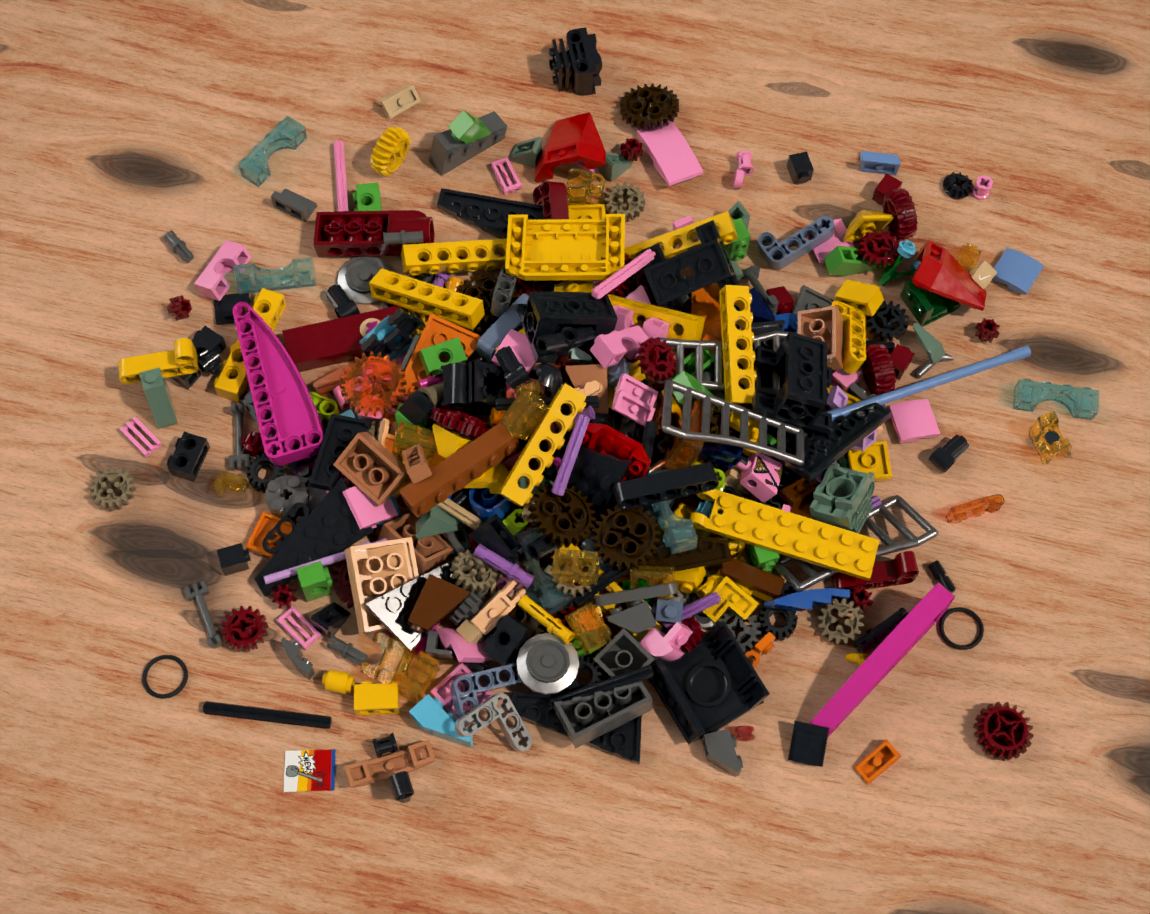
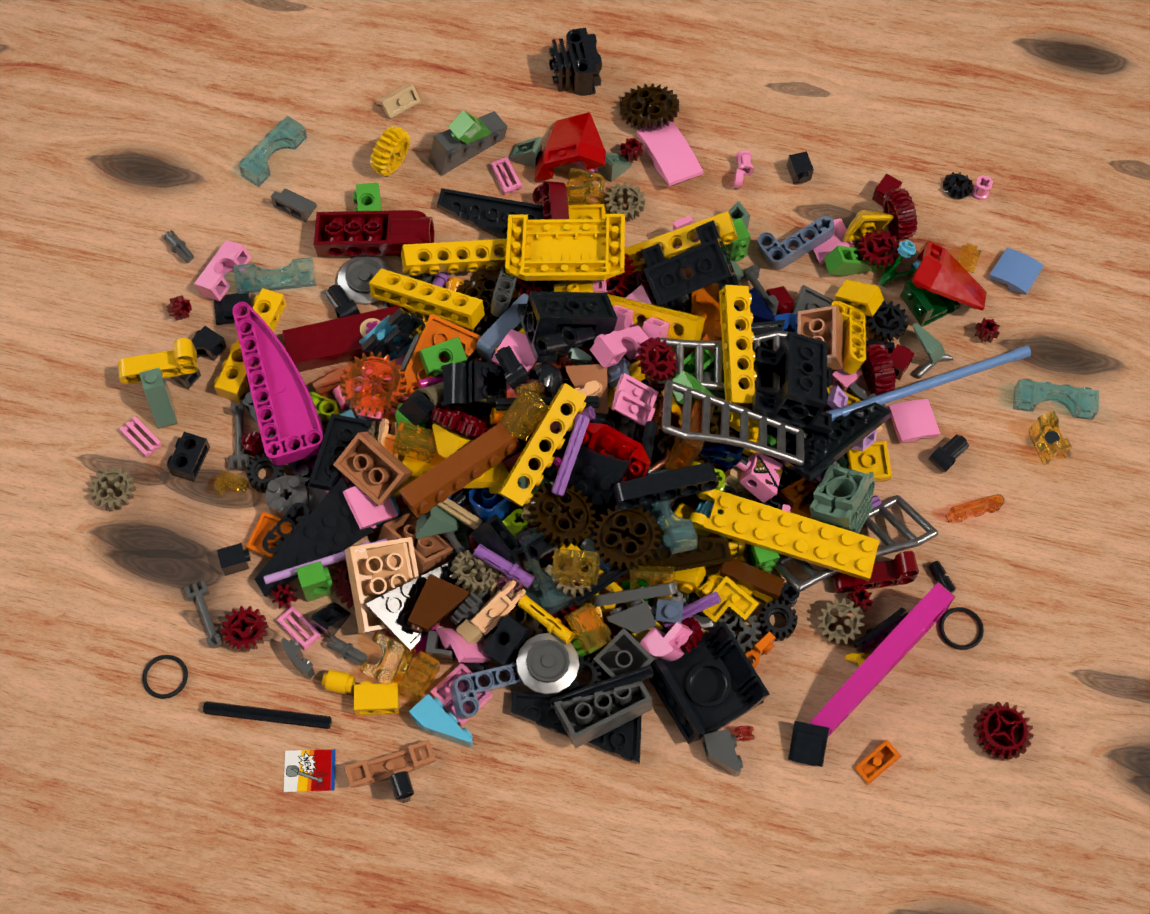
(209, 361): black gear -> none
(341, 182): bright pink axle -> none
(385, 745): black bush -> none
(403, 237): dark grey pin -> none
(416, 463): nougat slope -> none
(494, 713): light grey beam -> none
(622, 274): bright pink axle -> none
(804, 600): blue slope -> none
(879, 163): medium blue panel -> none
(983, 273): tan slope -> none

